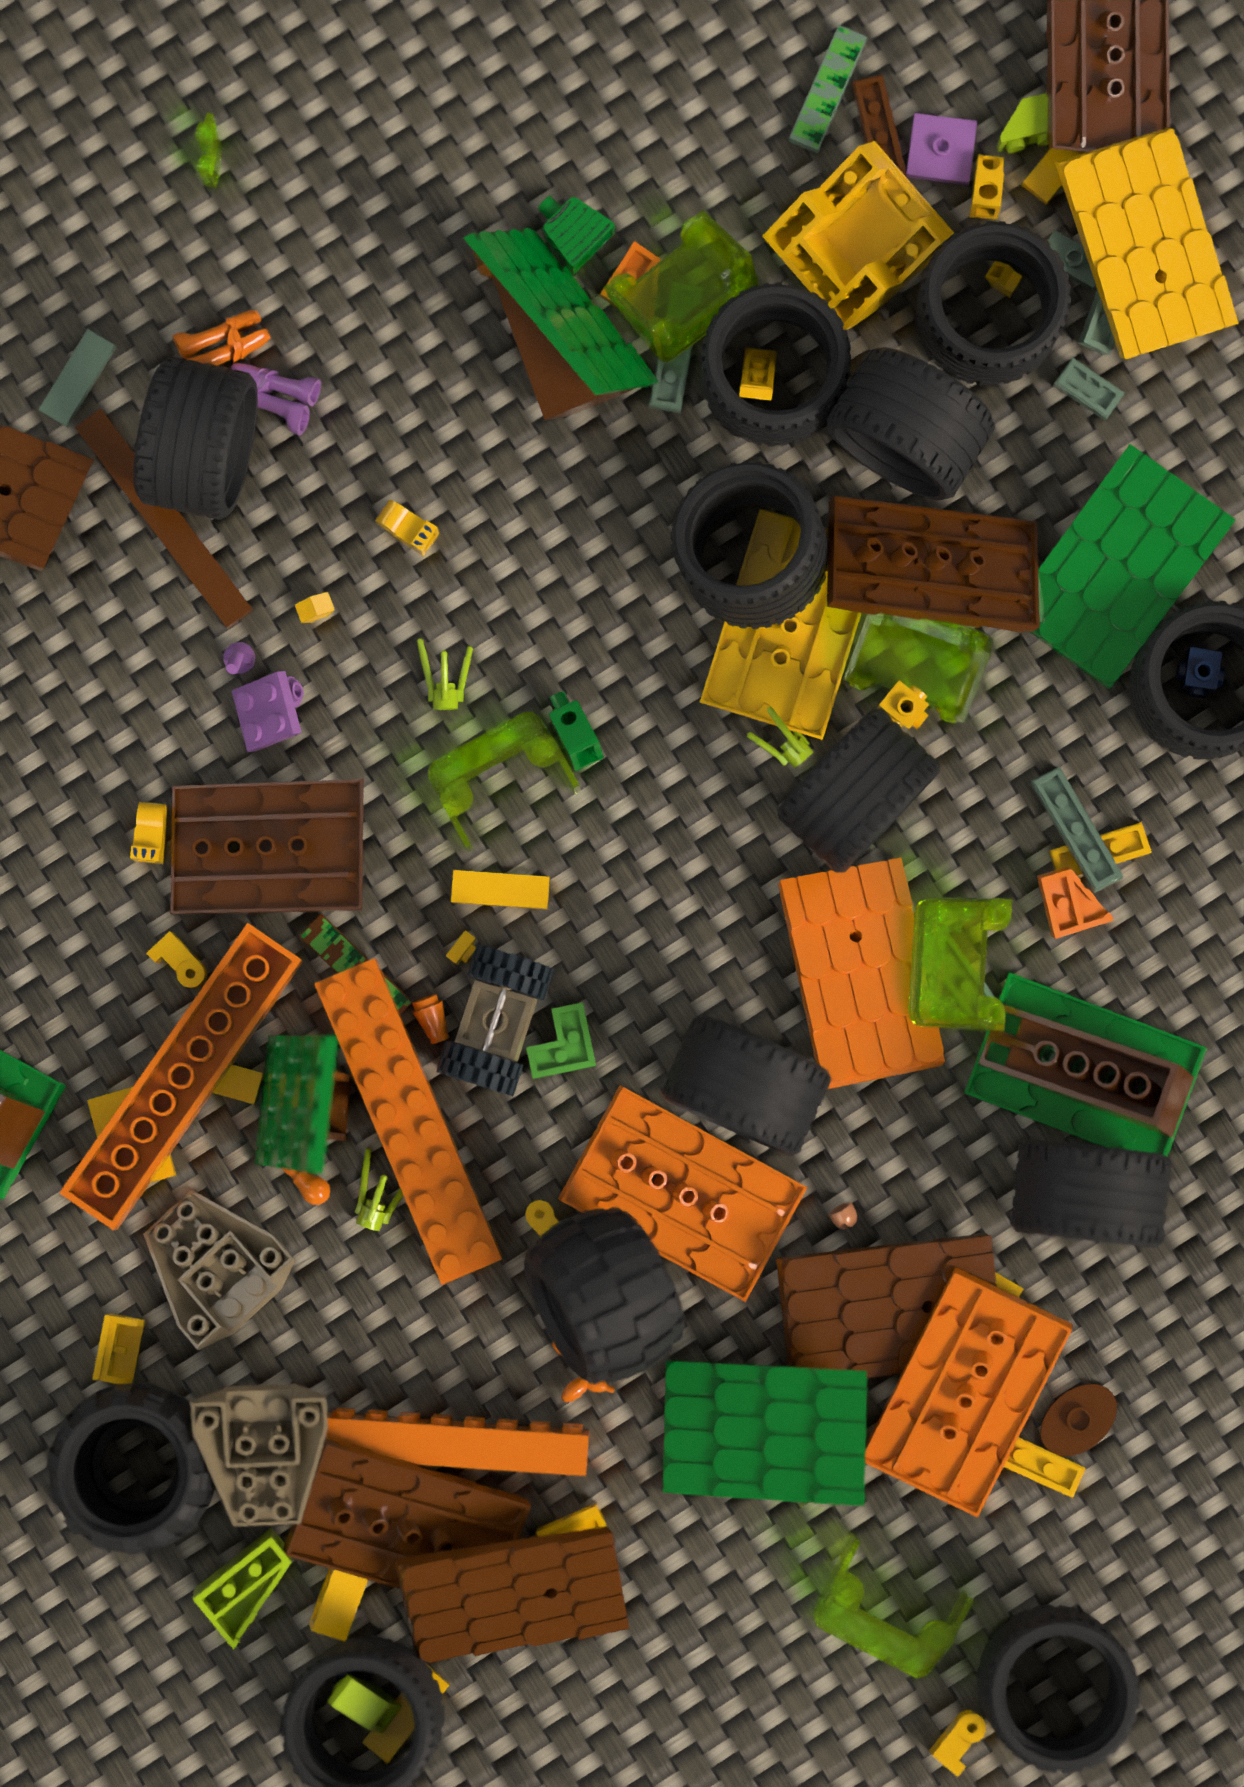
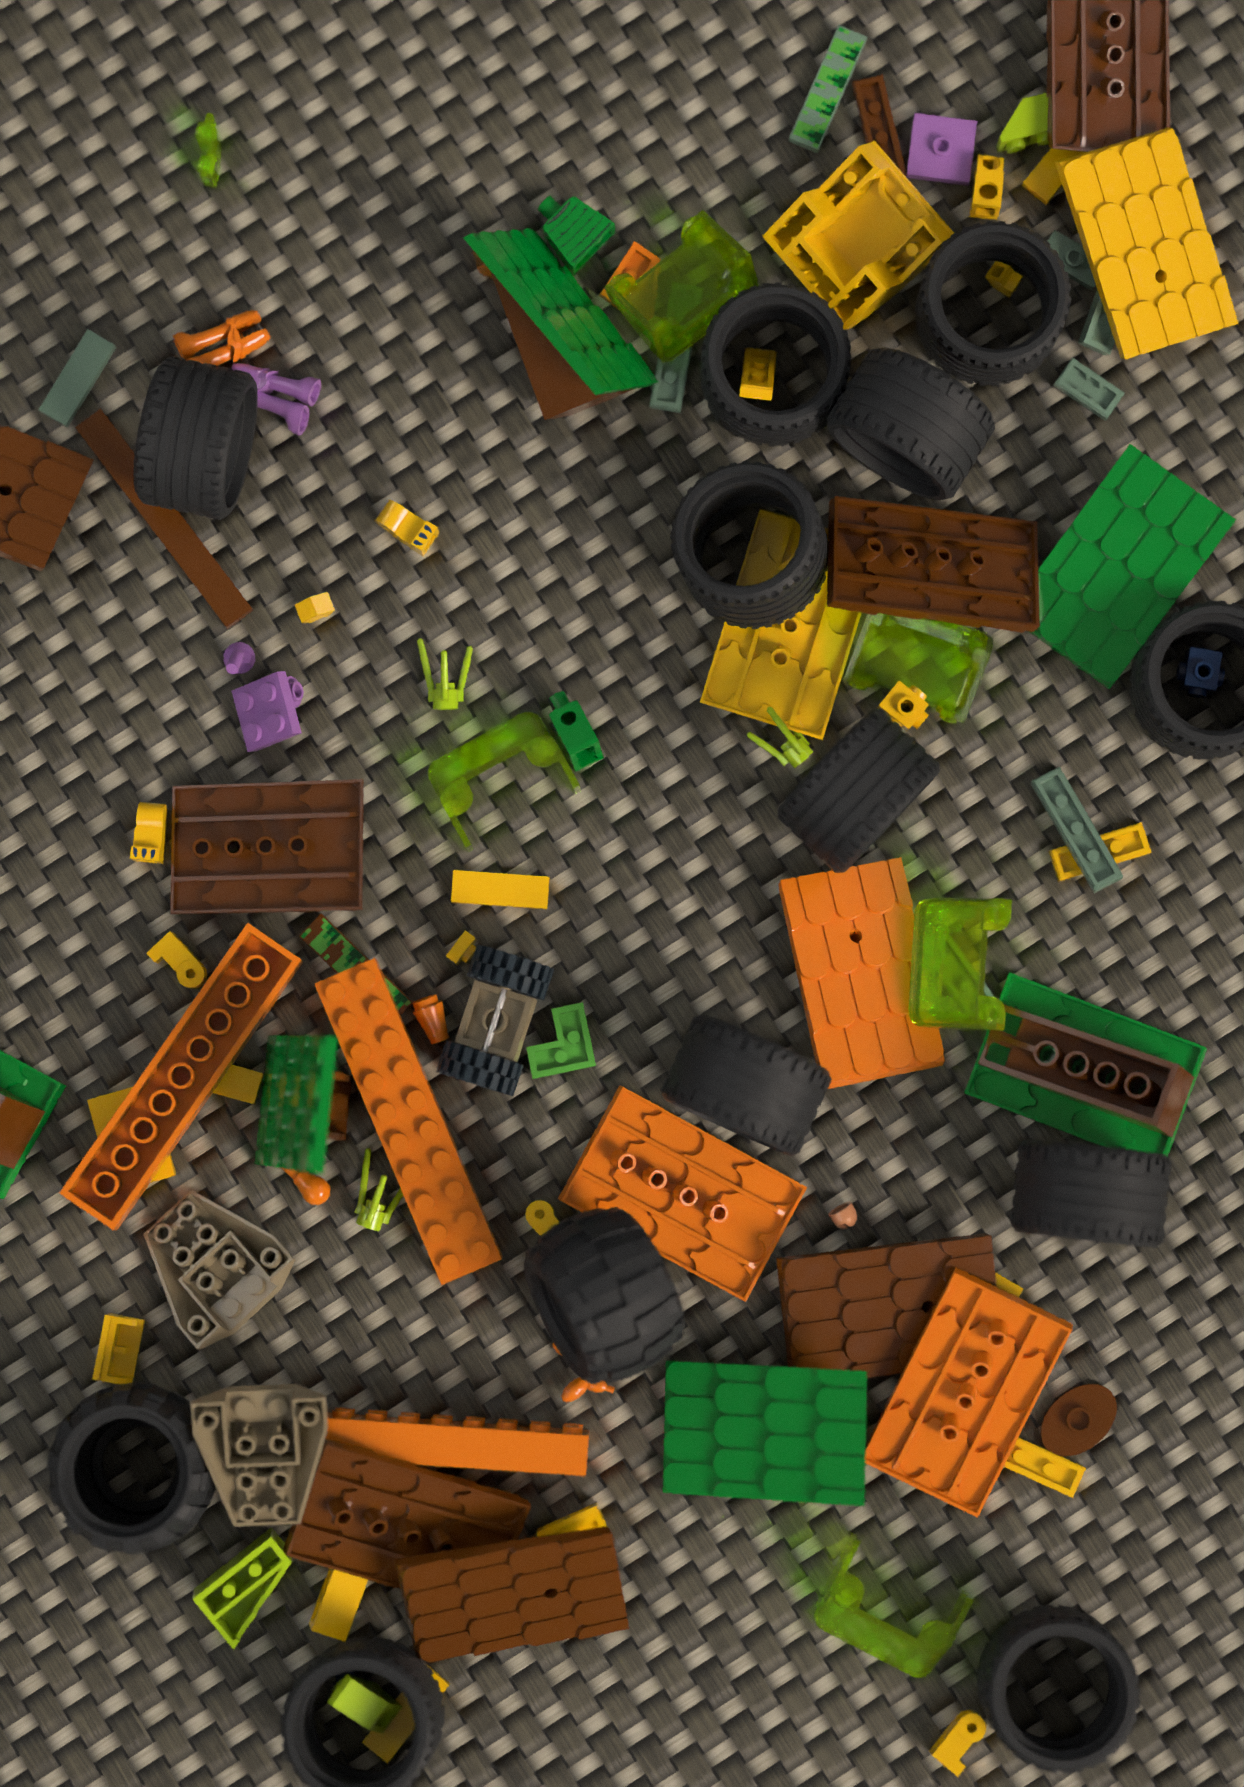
(1069, 903): orange wing -> none

